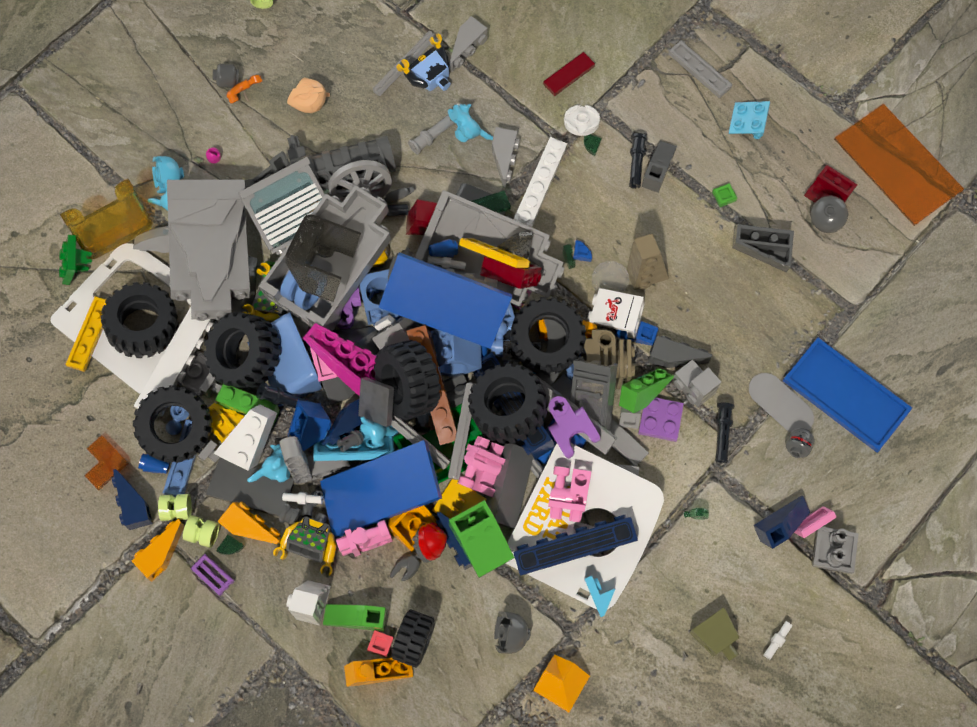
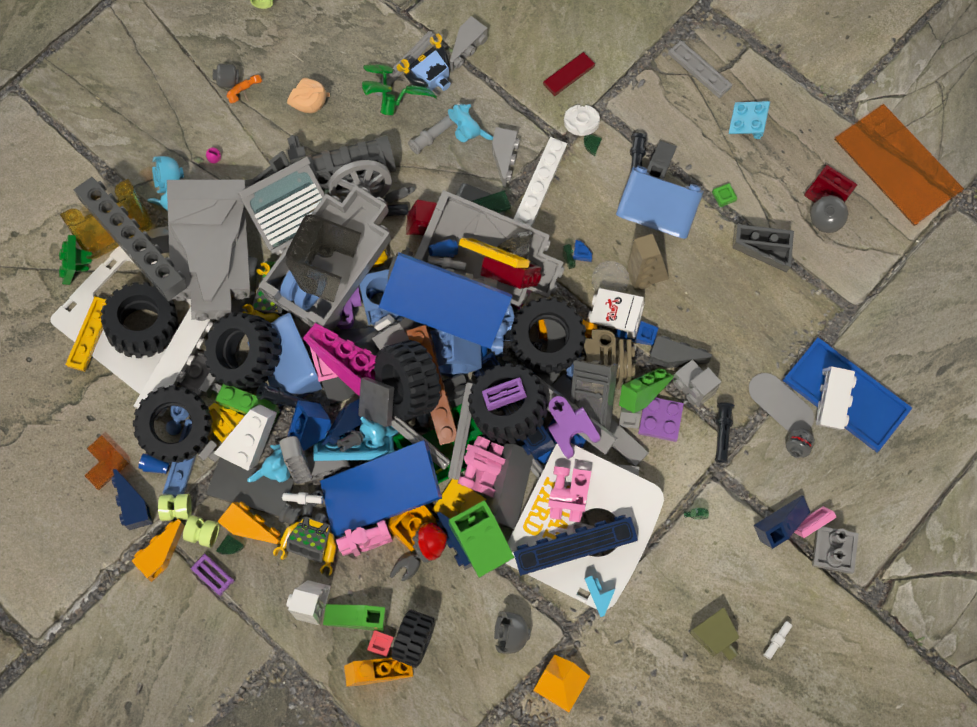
(167, 286): none -> dark grey brick
(388, 101): none -> green plant
(505, 397): none -> medium lavender tile
(659, 203): none -> medium blue windscreen
(835, 398): none -> white wedge

